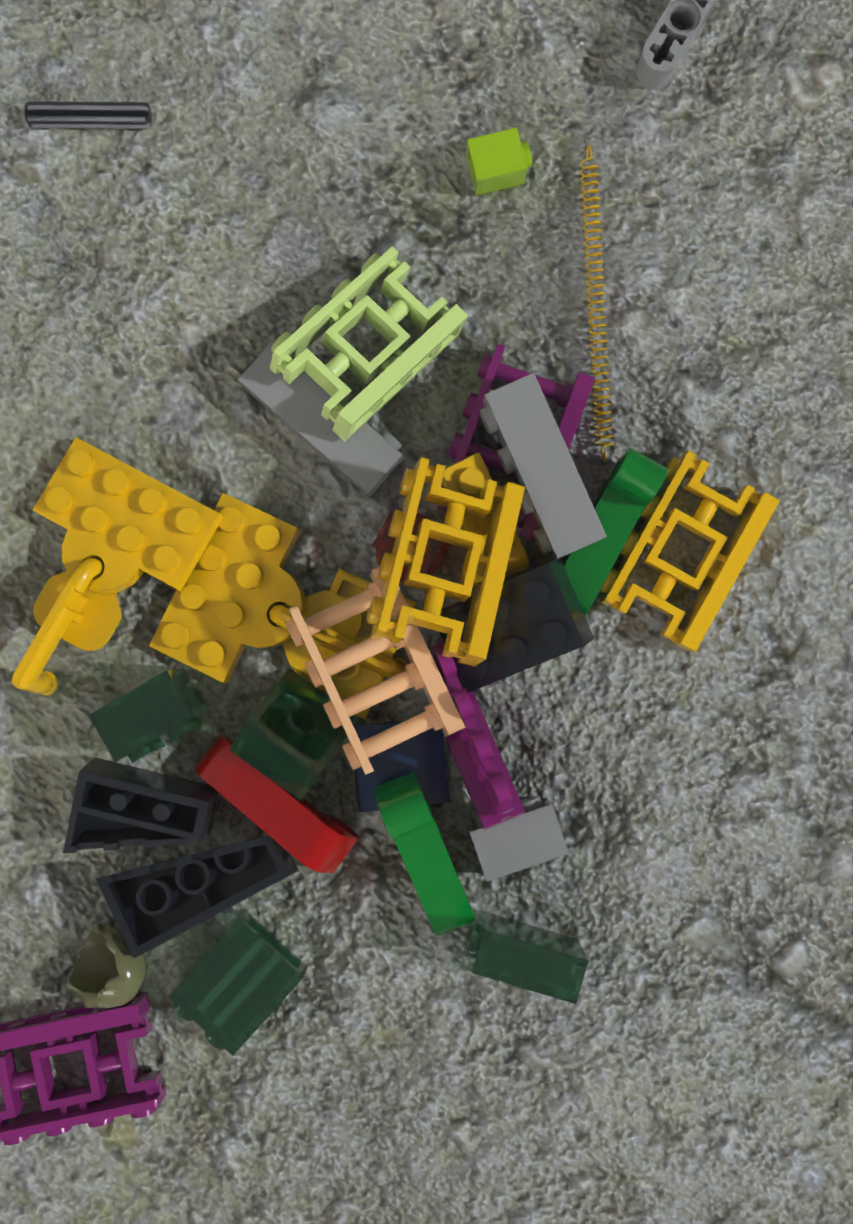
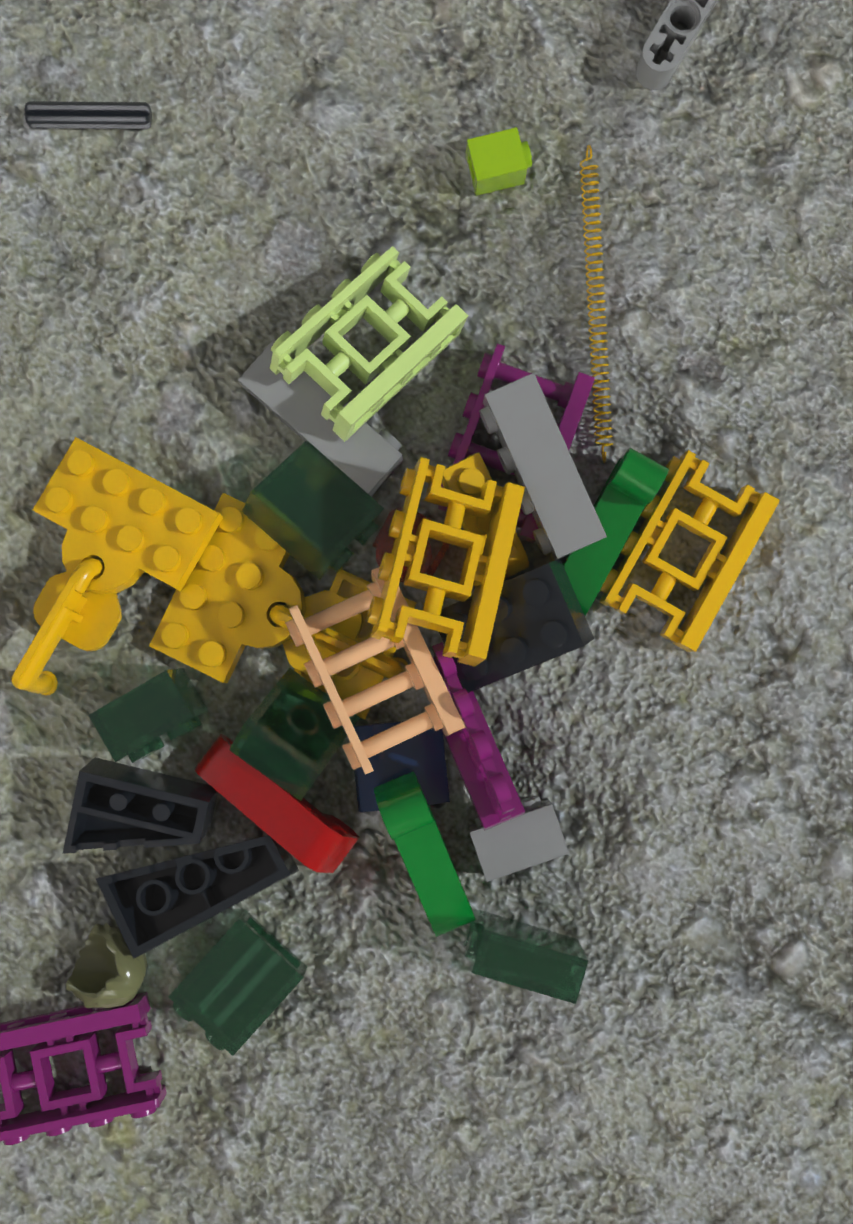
(313, 511): none -> clear green brick

